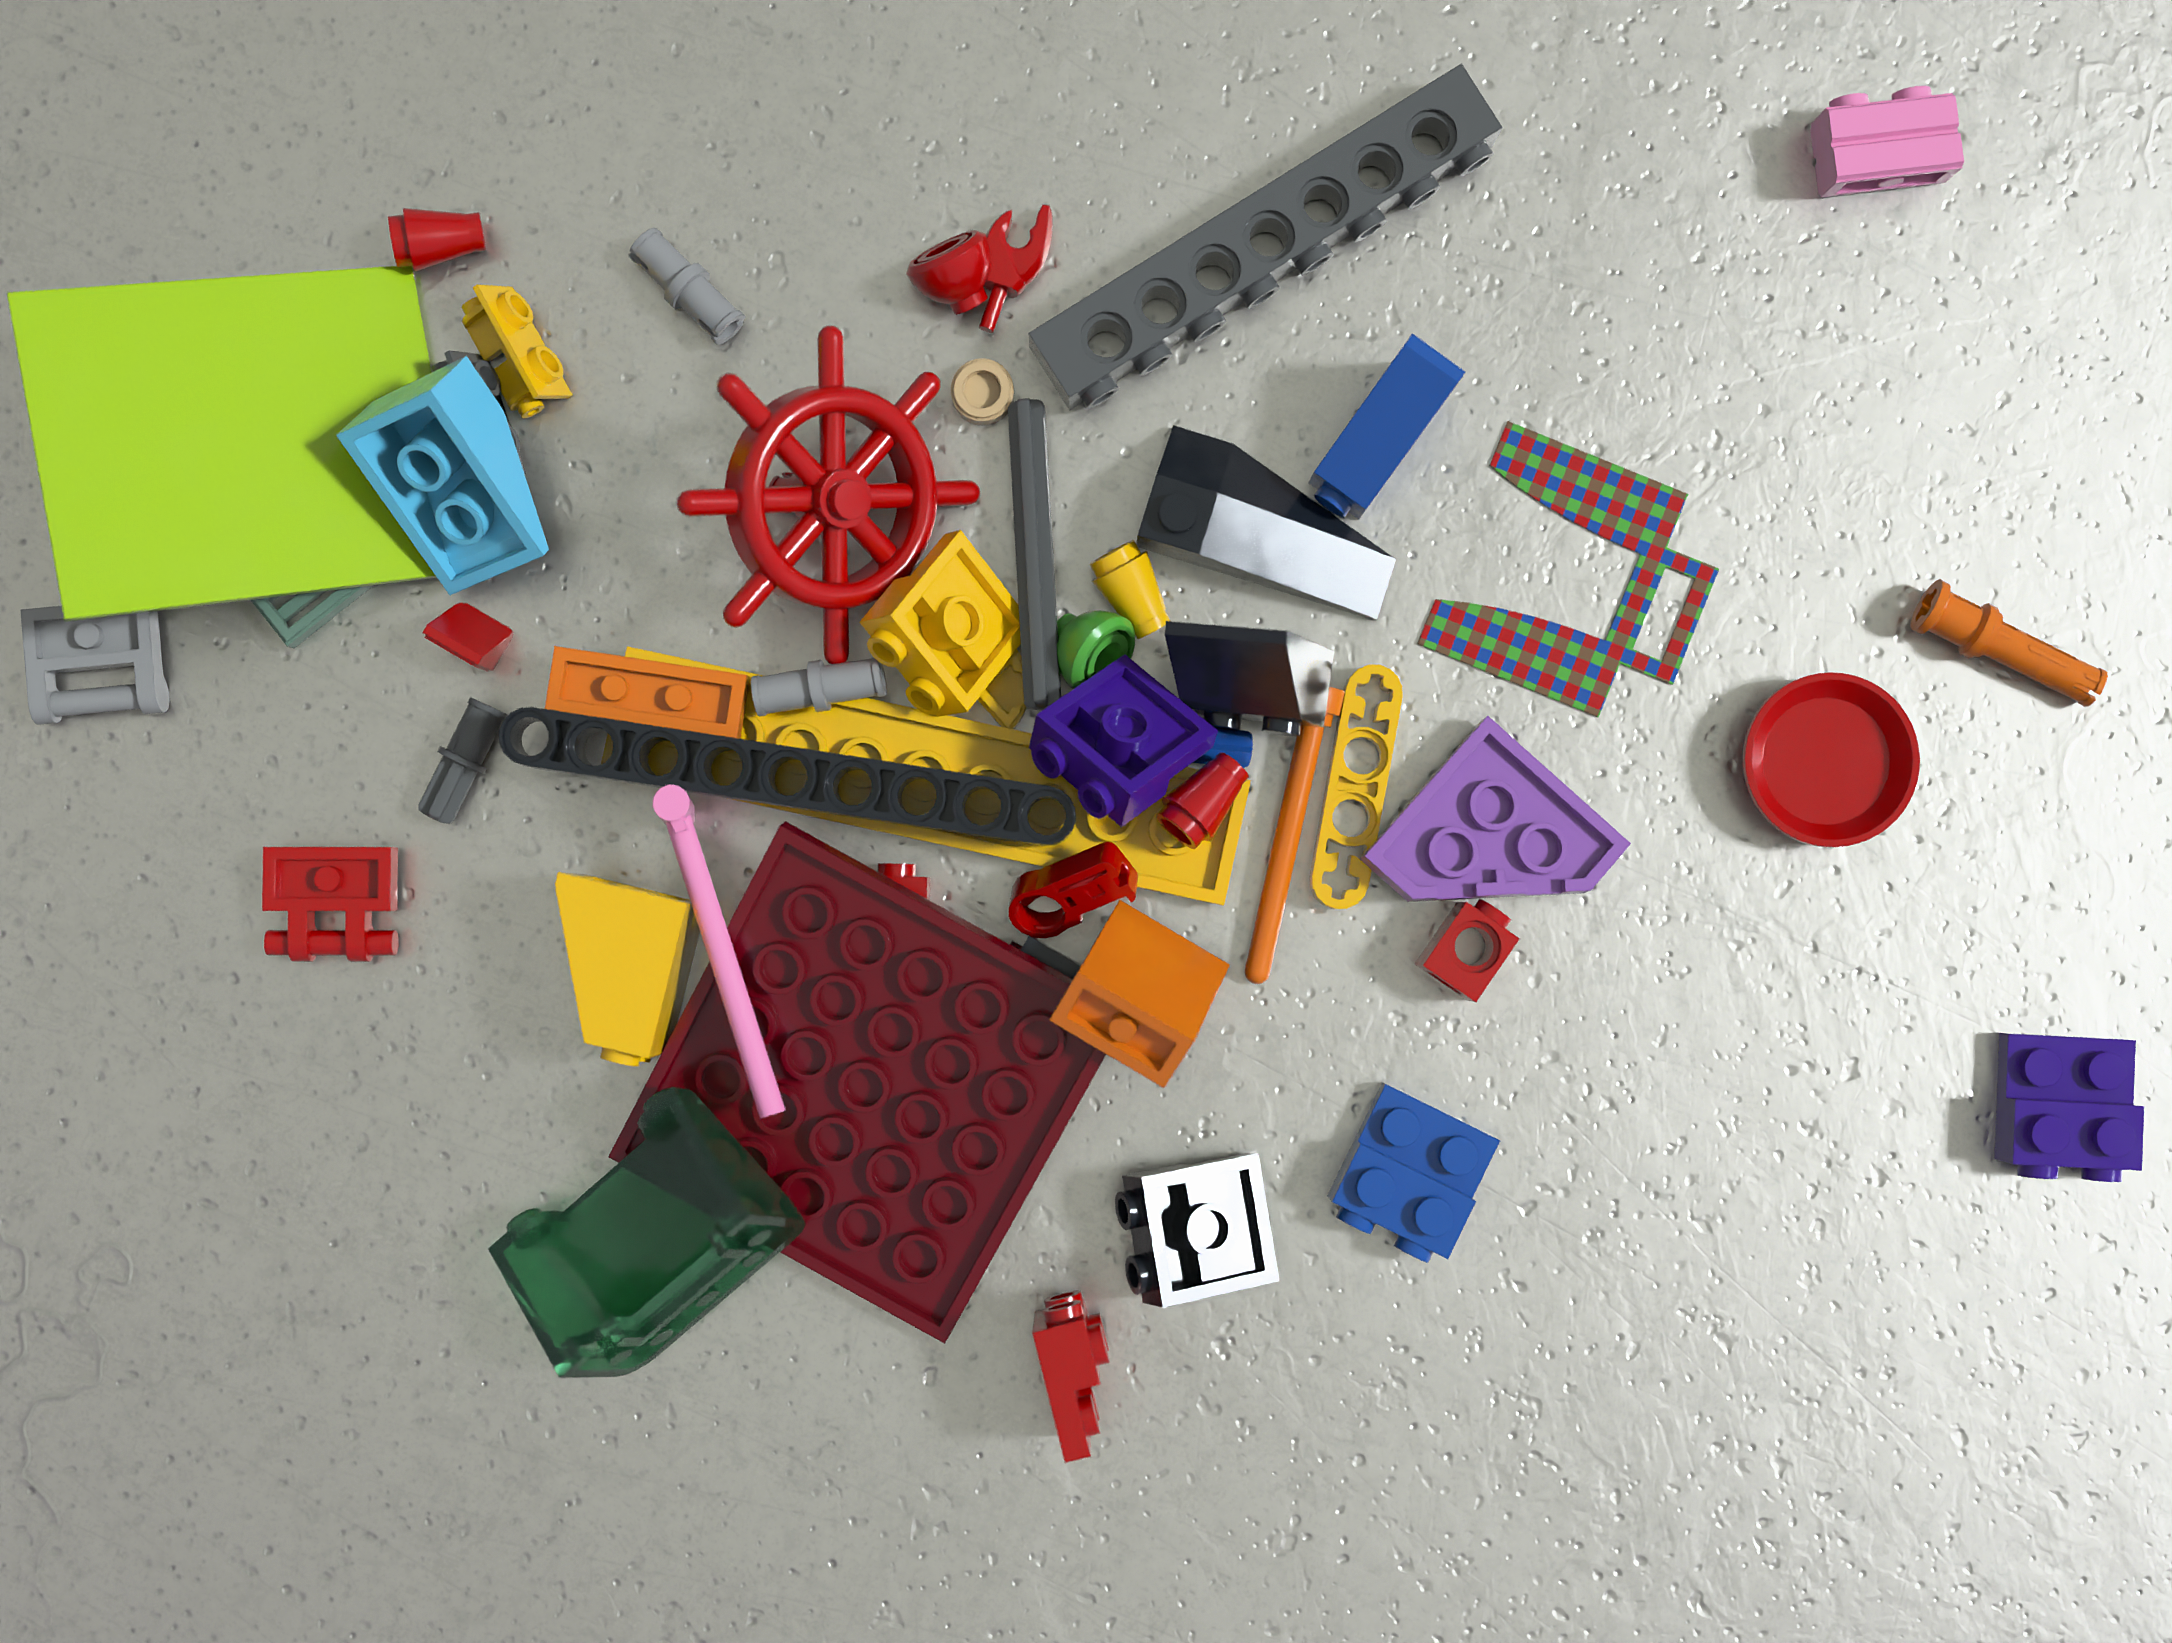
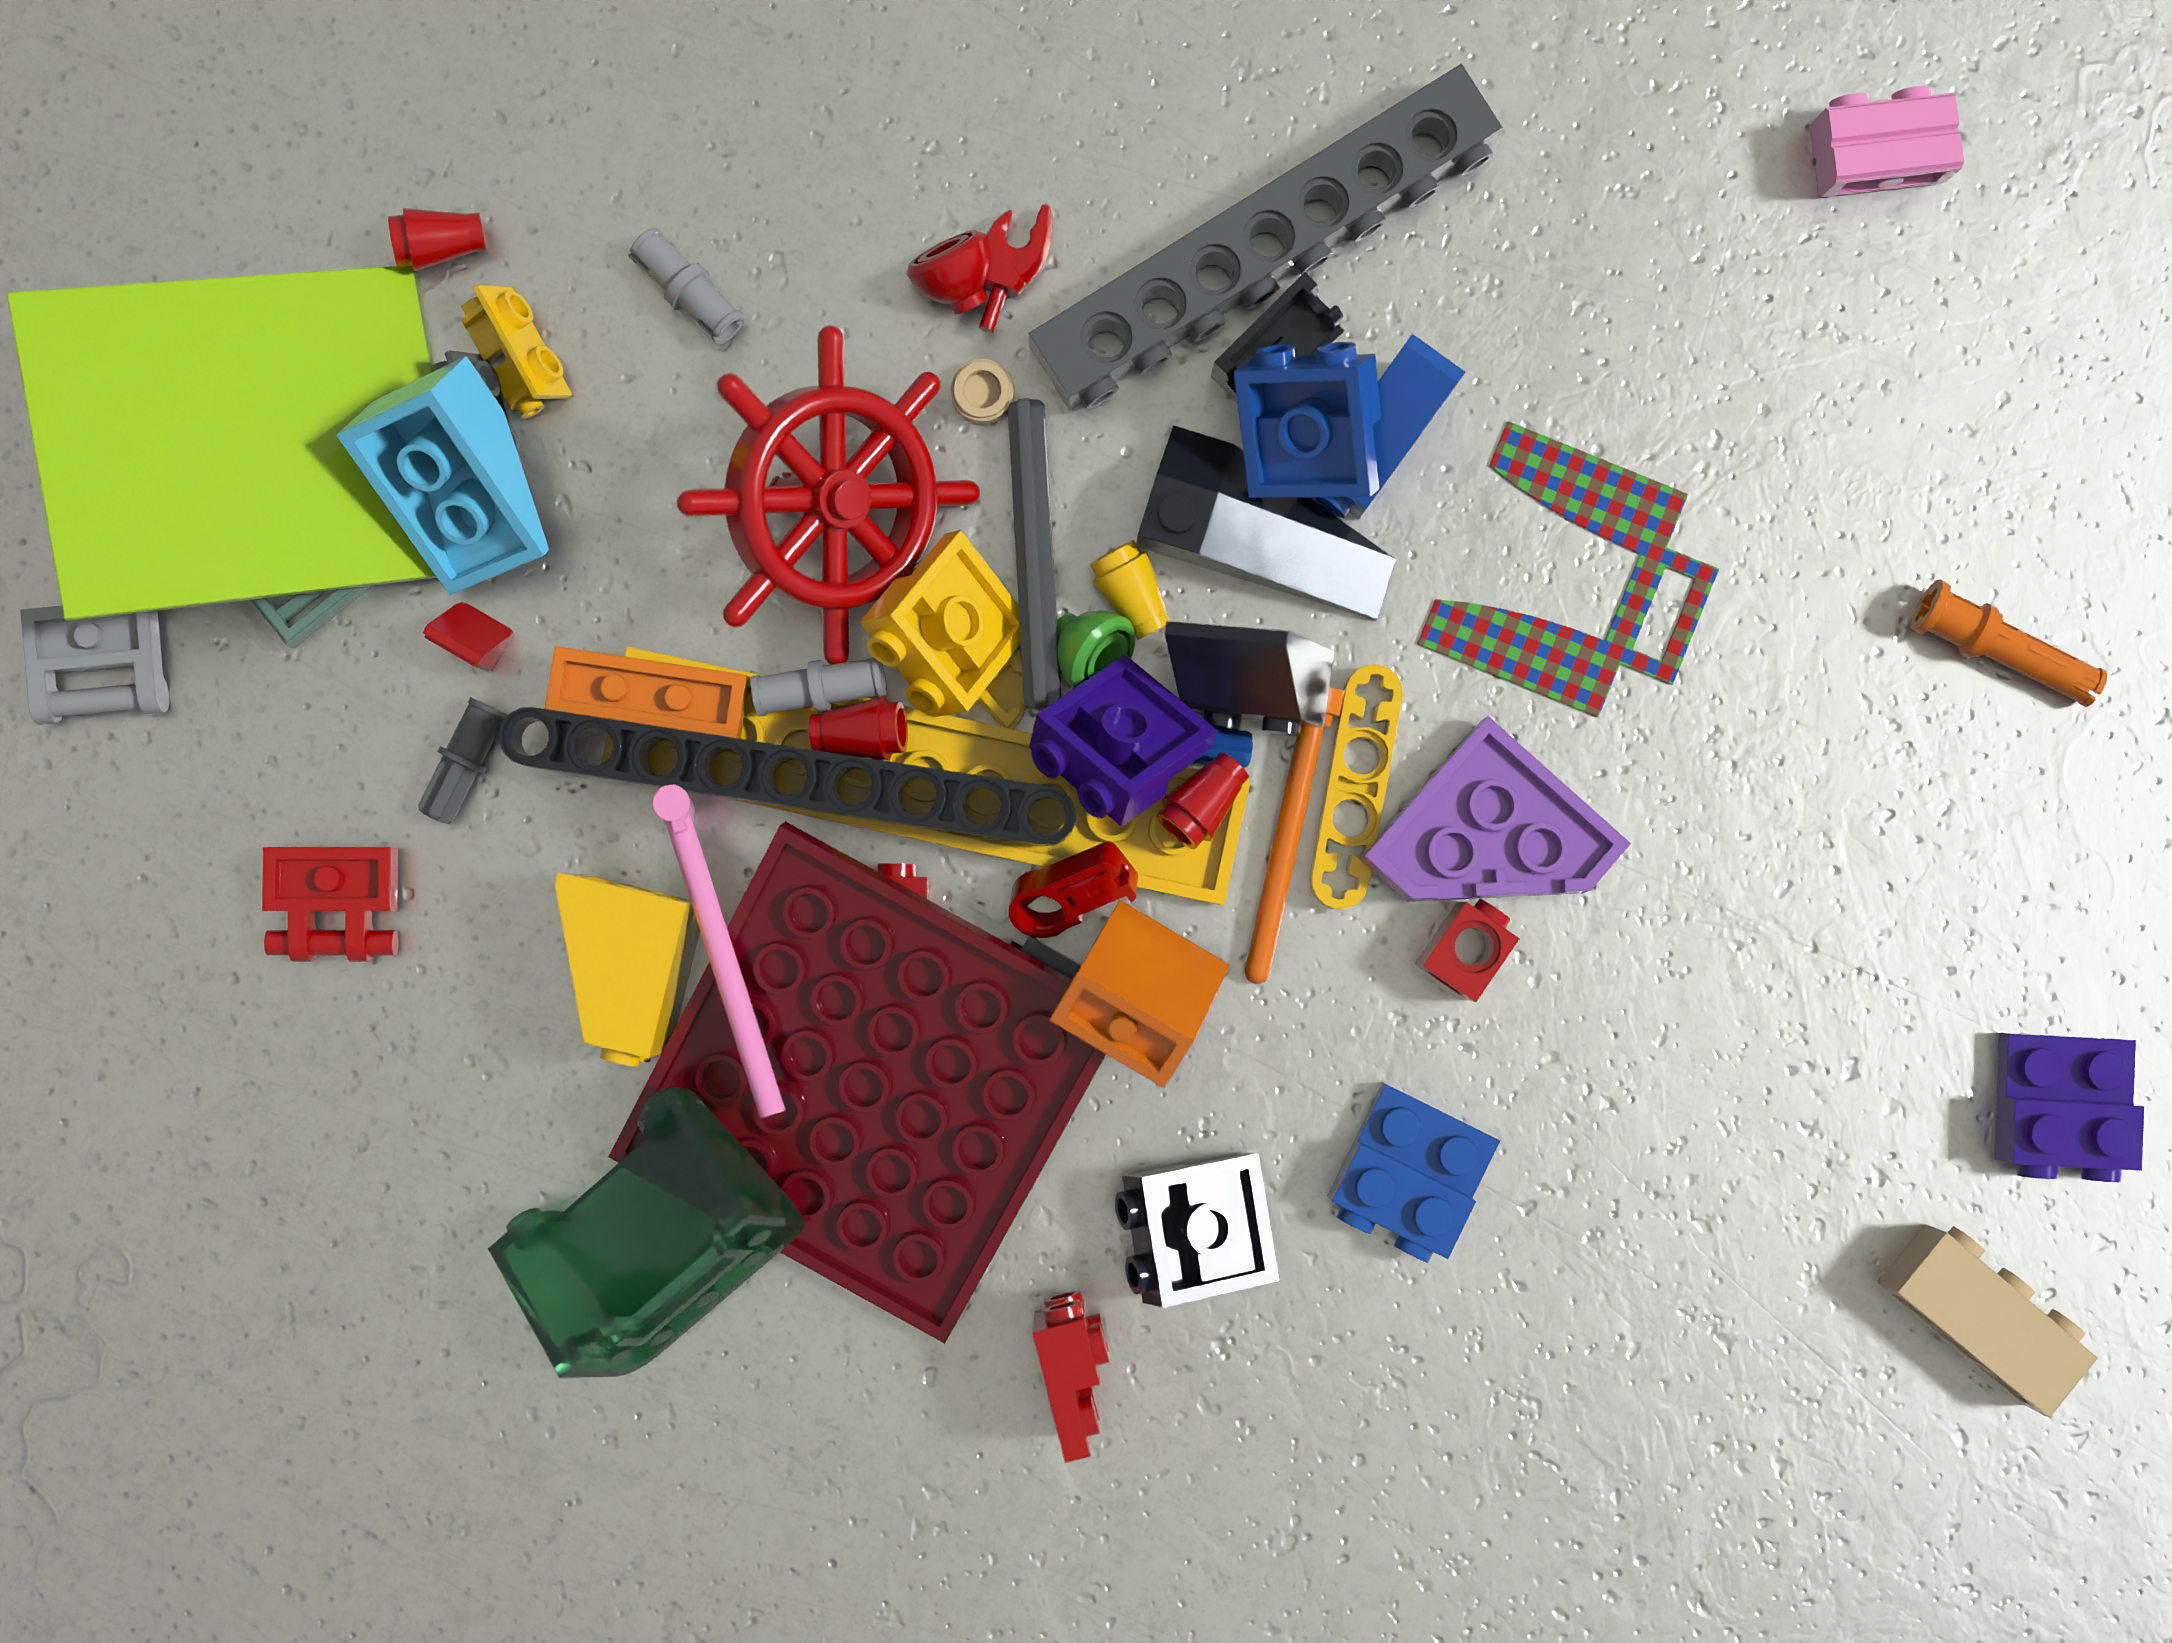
(861, 729): none -> red cone
(1292, 319): none -> black hinge
(1309, 422): none -> blue plate
(1831, 760): red piece -> none
(1989, 1317): none -> tan brick

